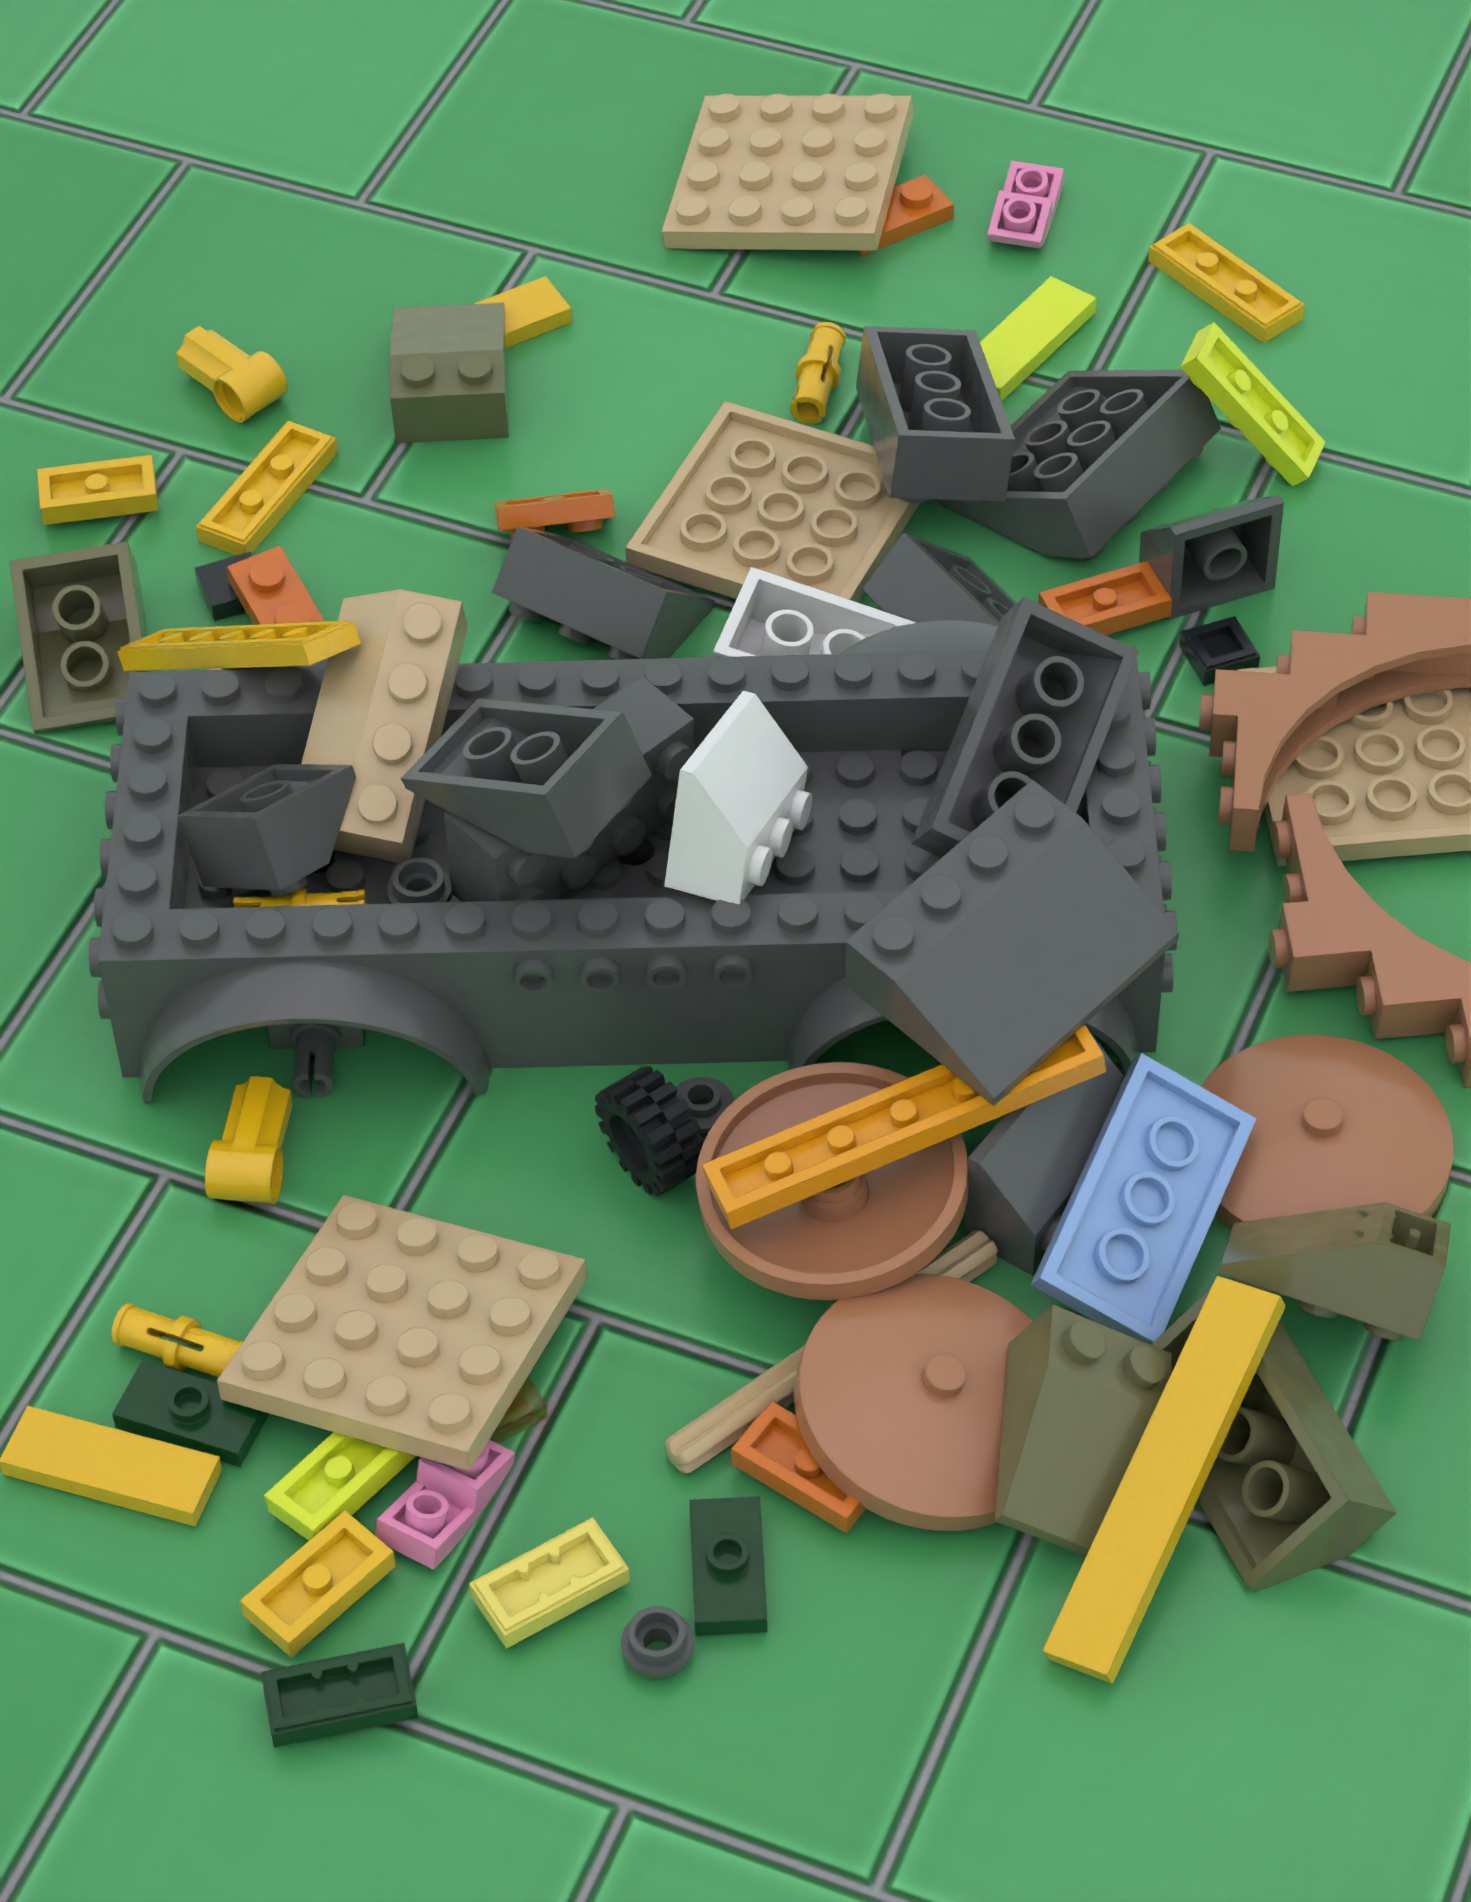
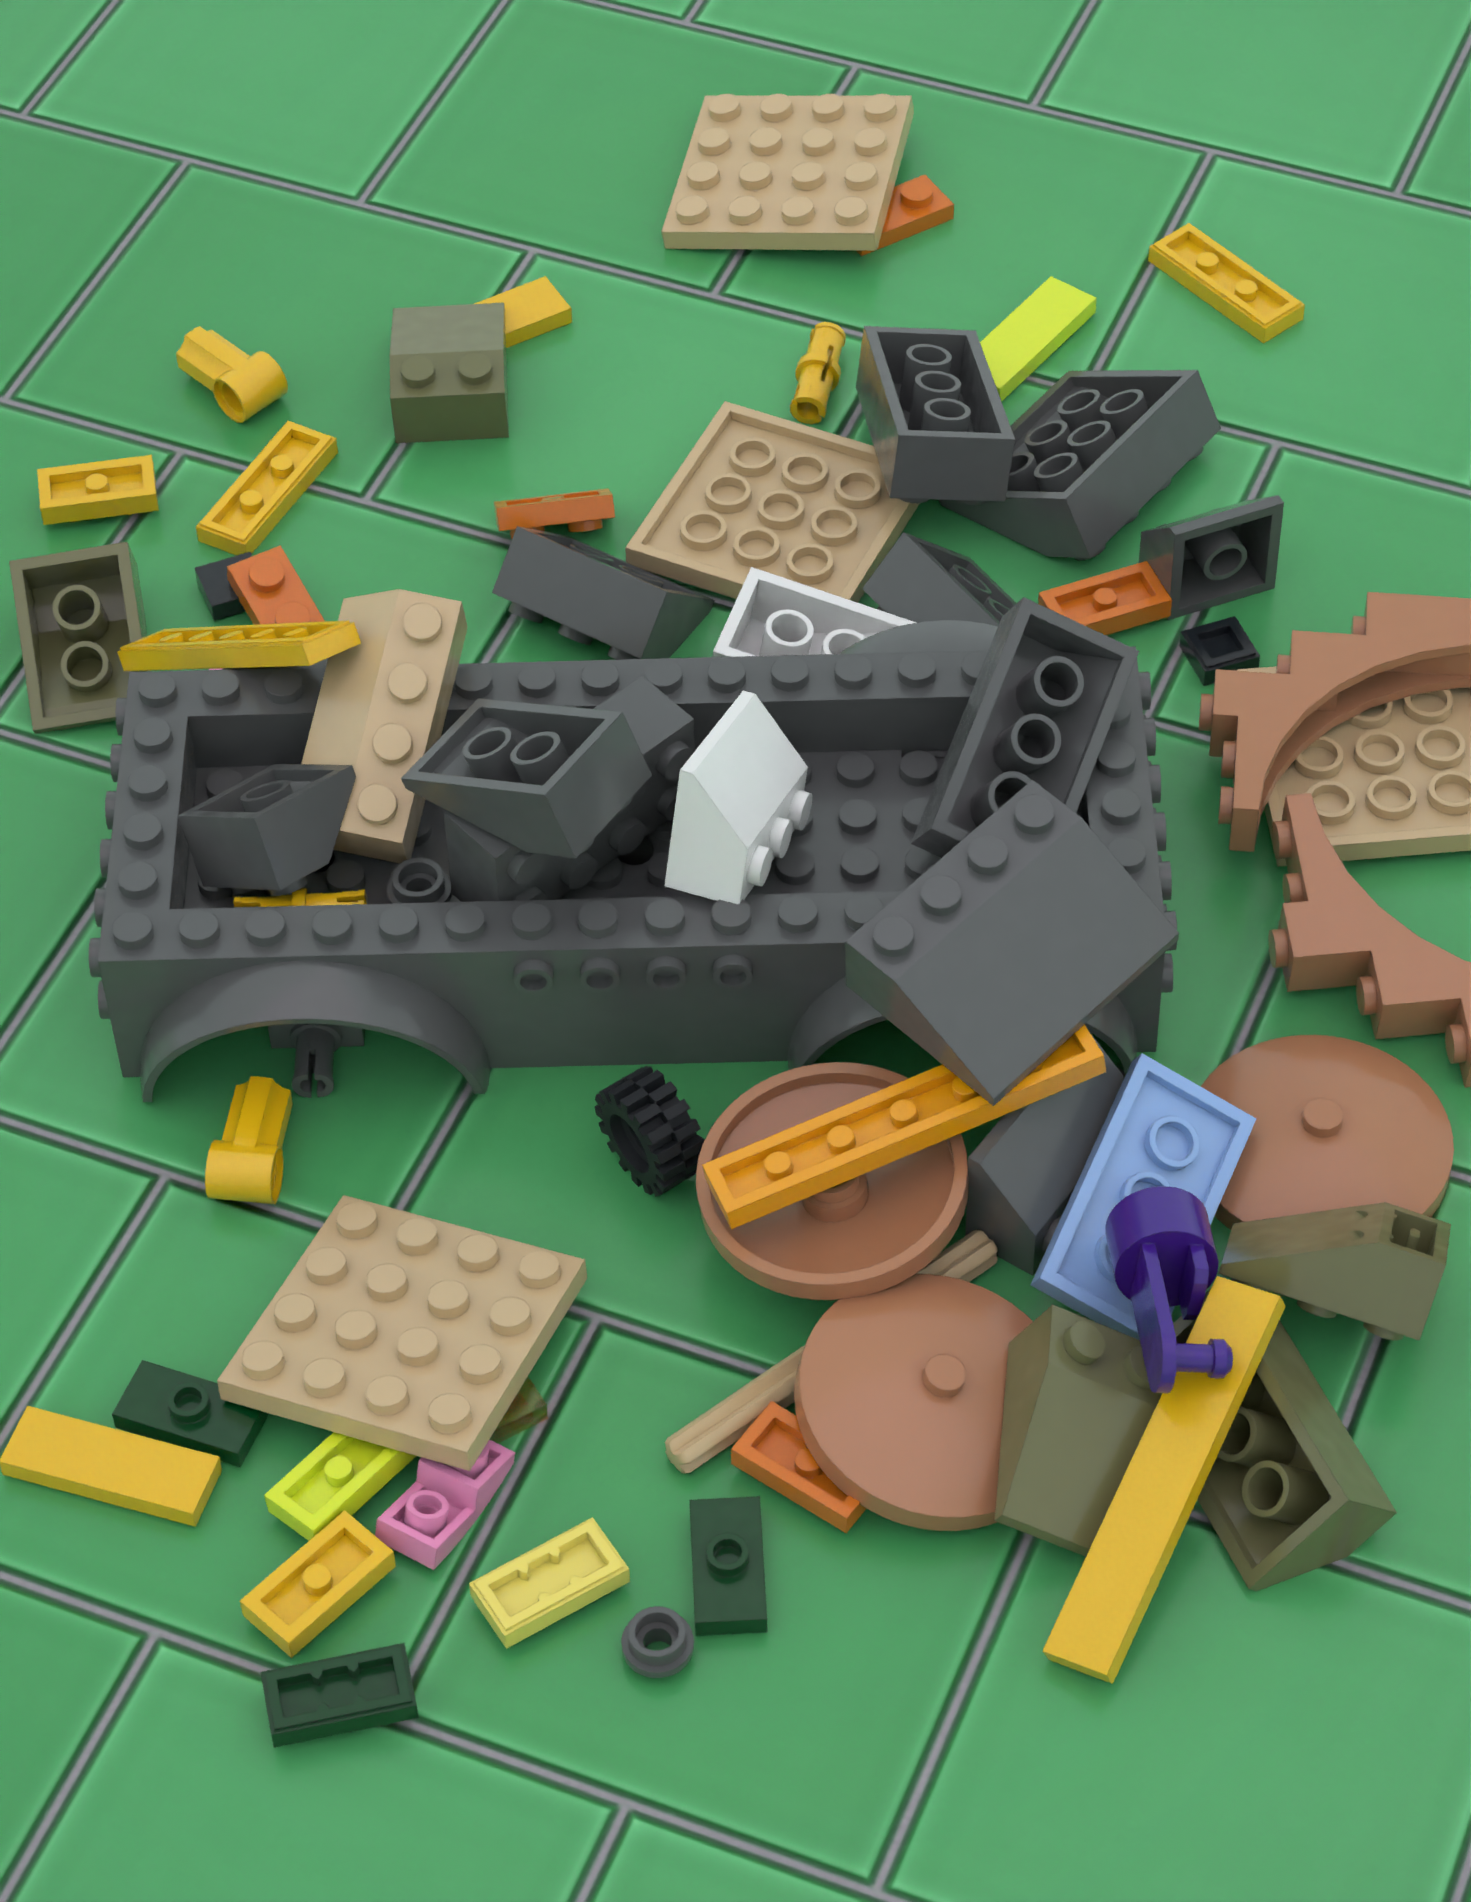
(144, 1330): yellow pin -> none
(705, 1091): dark grey plate -> none
(1026, 205): bright pink slope -> none
(1163, 1260): none -> dark purple piece
(1252, 404): neon yellow plate -> none

